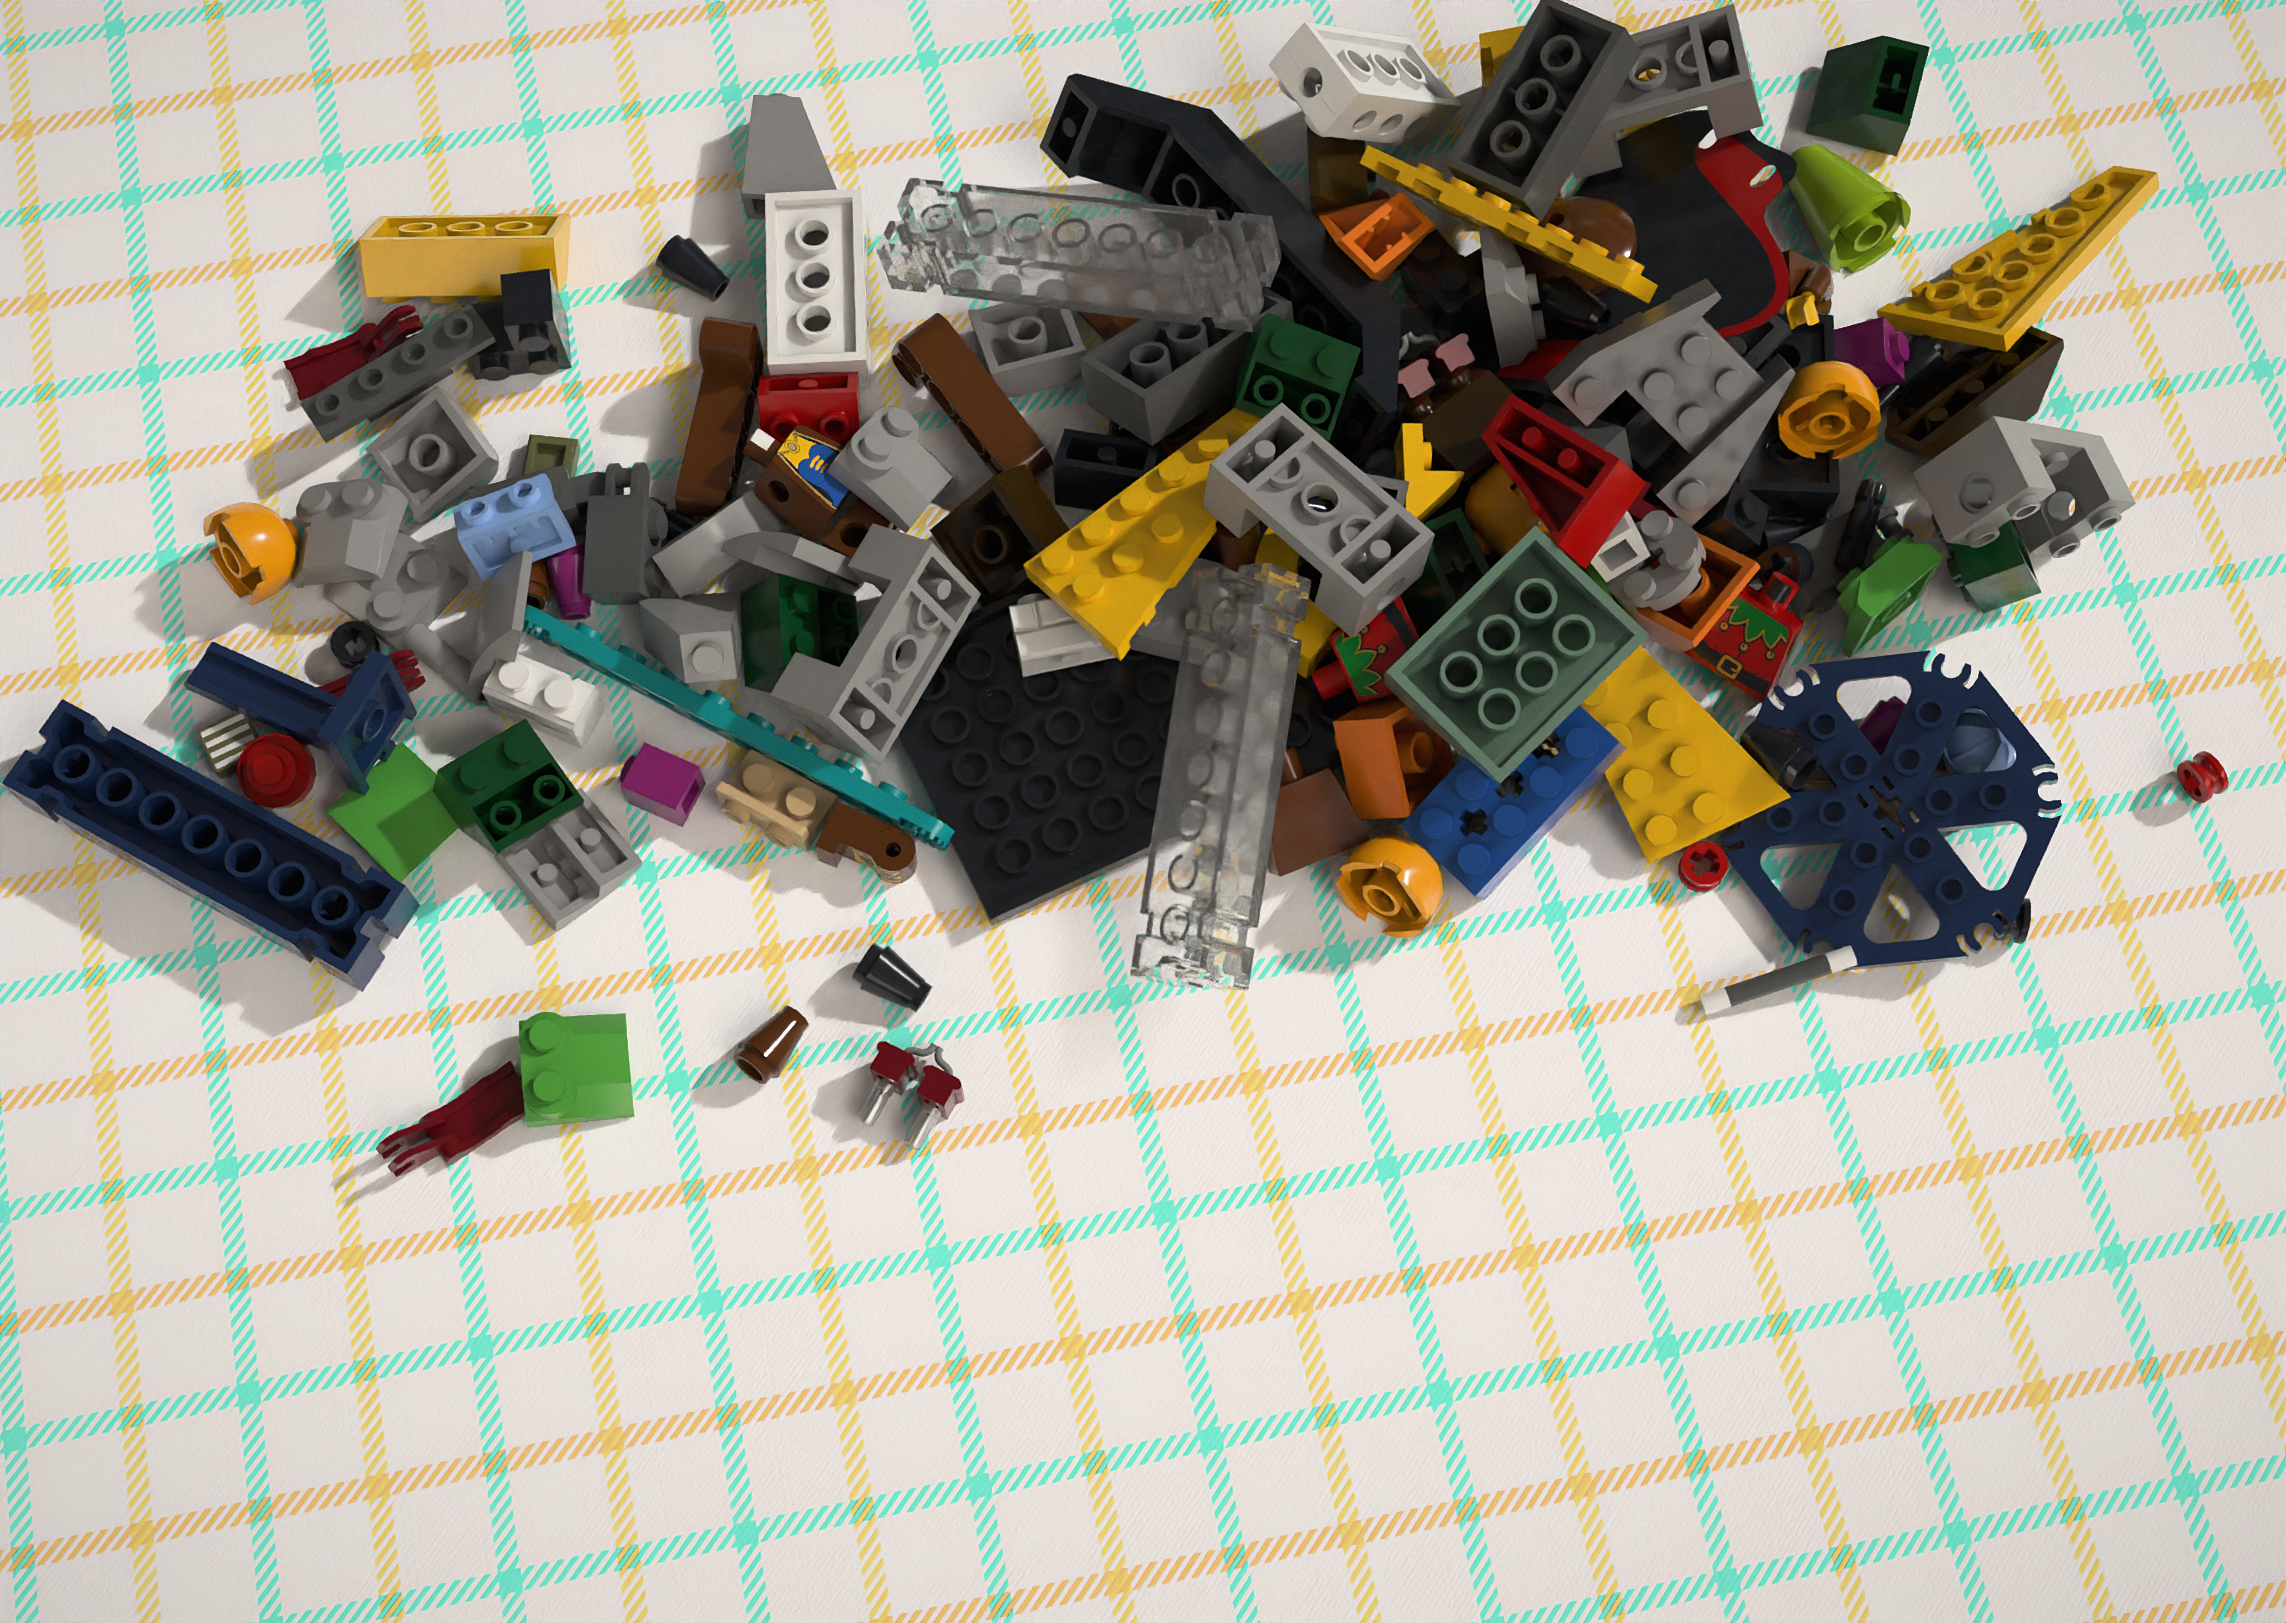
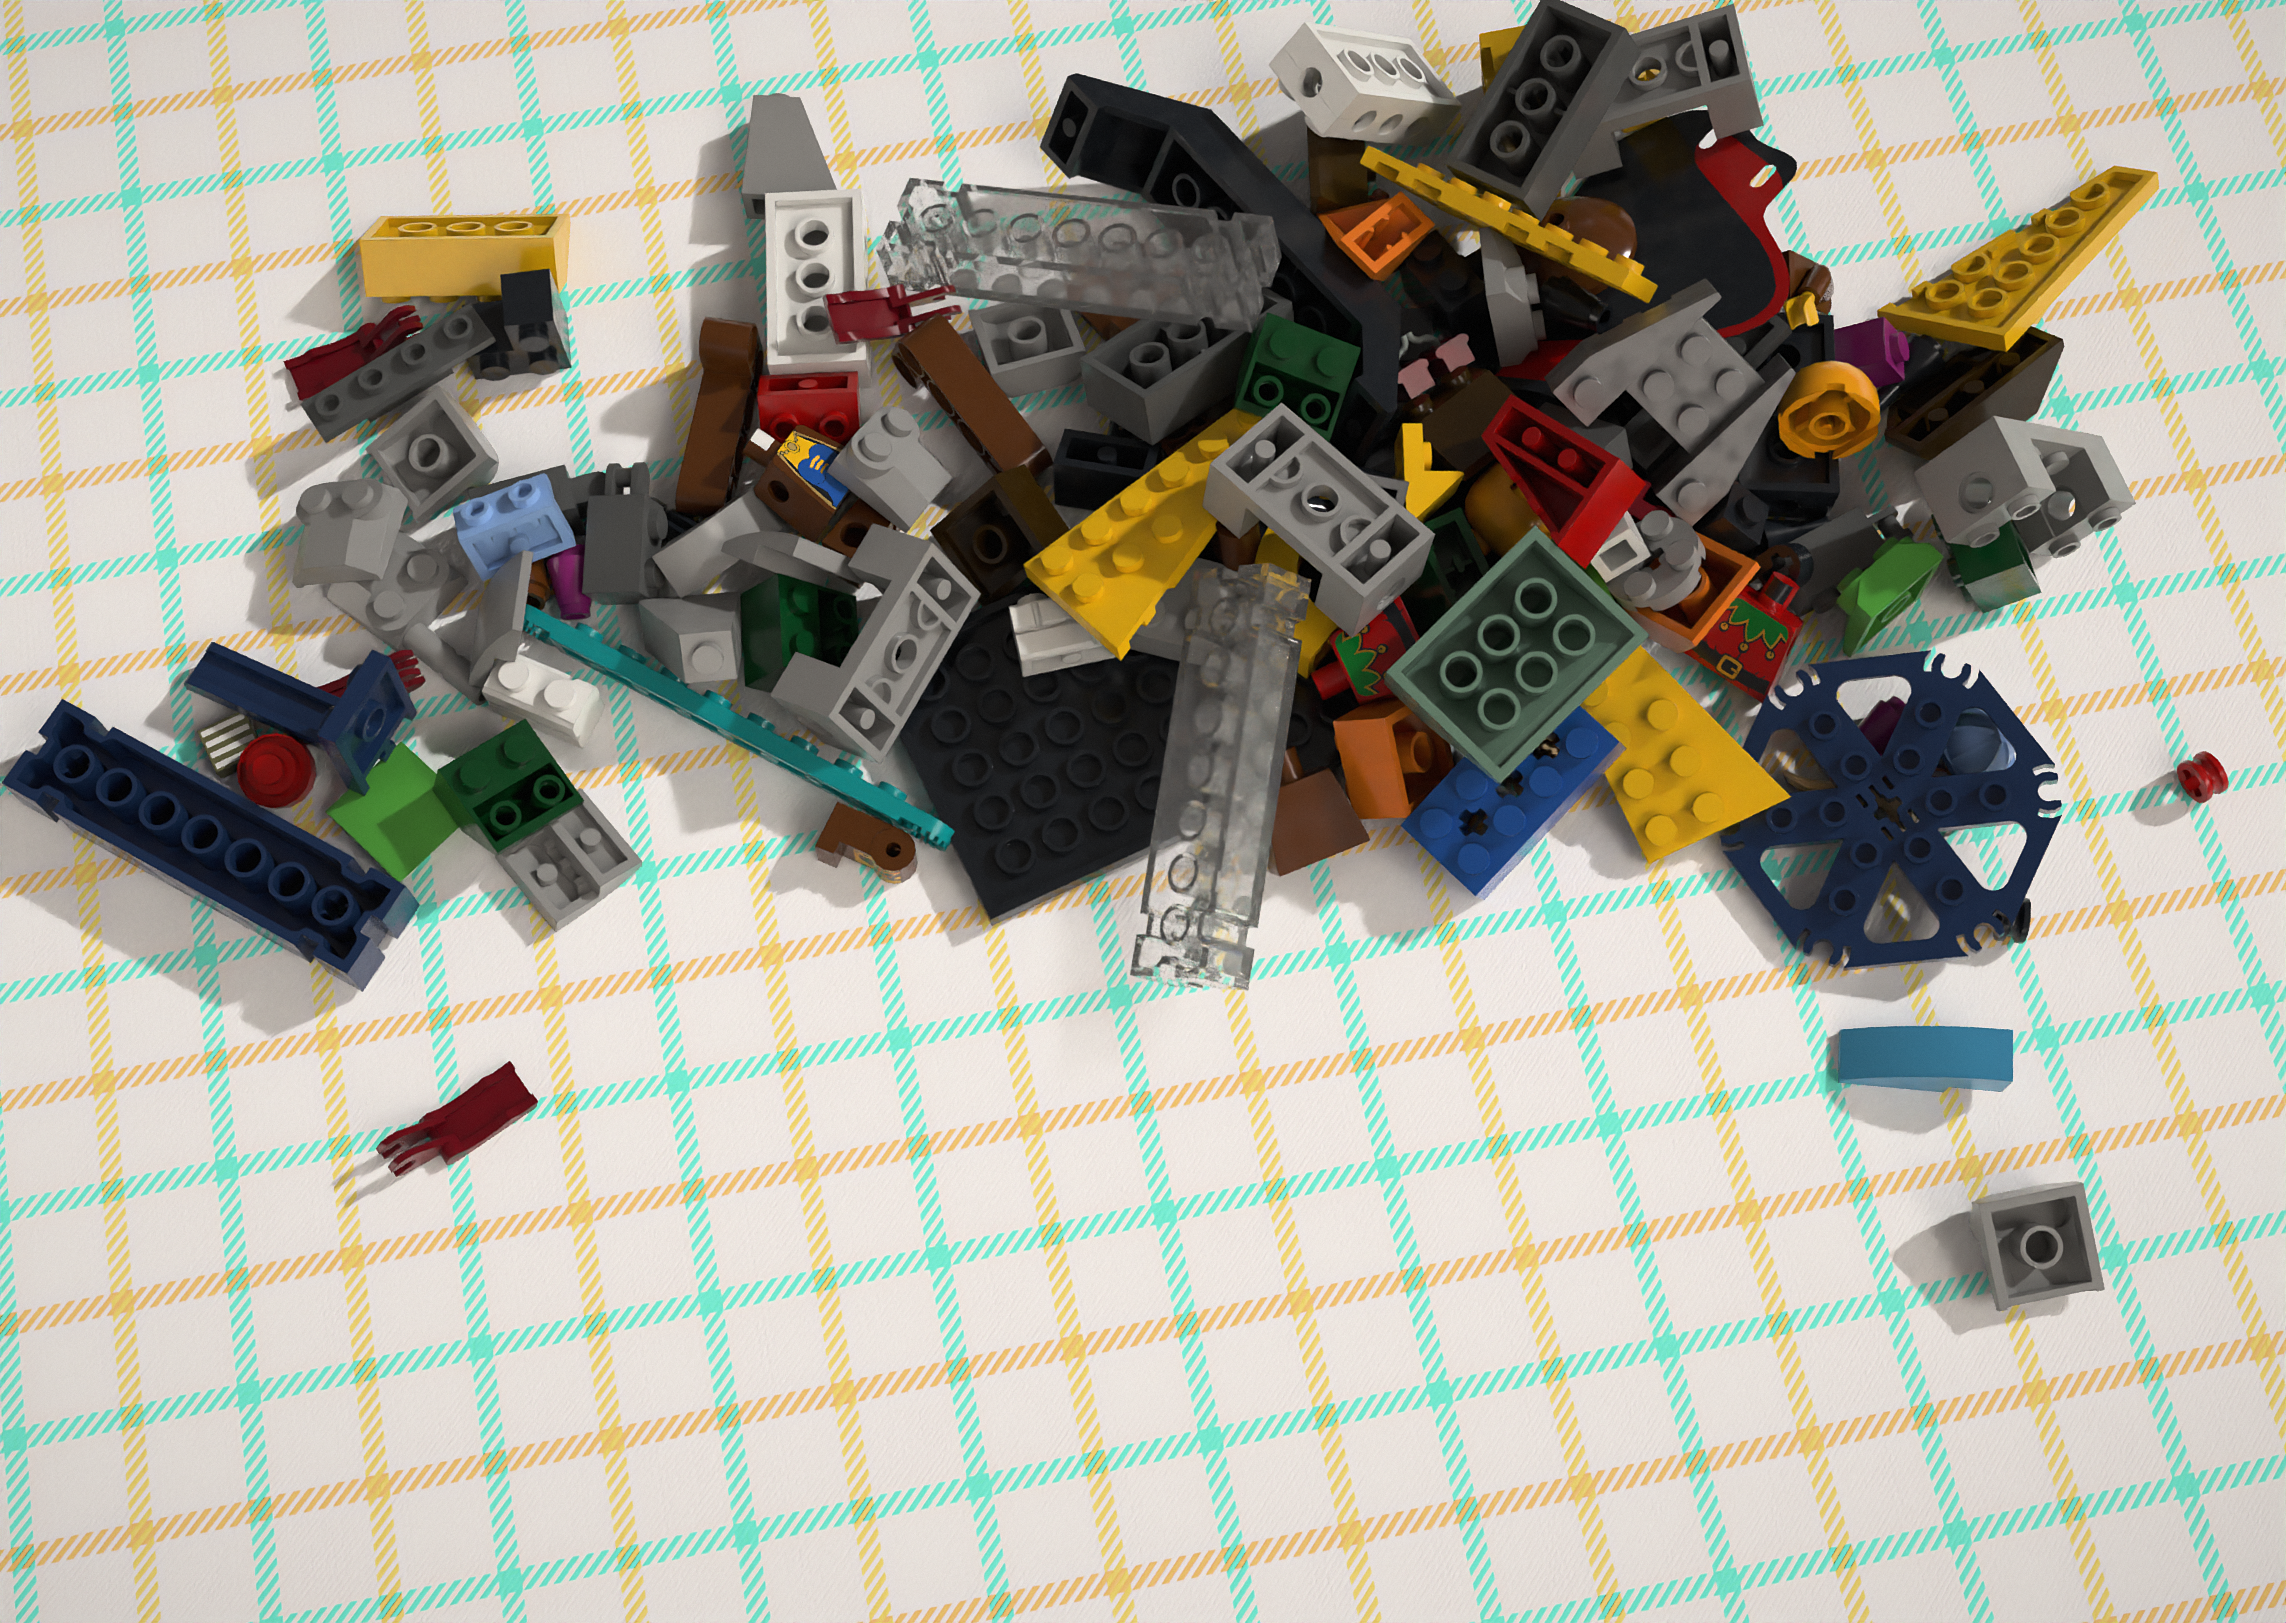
(253, 549): light orange cylinder -> none
(348, 632): black bush -> none
(549, 452): olive tile -> none
(575, 1068): bright green slope -> none
(662, 784): magenta brick -> none
(691, 268): black cone -> none
(771, 1045): reddish brown cone -> none
(777, 801): tan bracket -> none
(881, 312): none -> dark red arm
(891, 978): black cone -> none
(936, 1094): piece -> none
(1393, 882): light orange cylinder -> none
(1697, 852): red bush -> none
(1778, 980): dark grey bar -> none
(1780, 754): black cone -> none
(1846, 209): lime cone -> none
(1860, 525): black axle -> none
(1868, 93): dark green slope -> none
(1927, 1057): none -> dark azure slope
(2037, 1243): none -> light grey slope

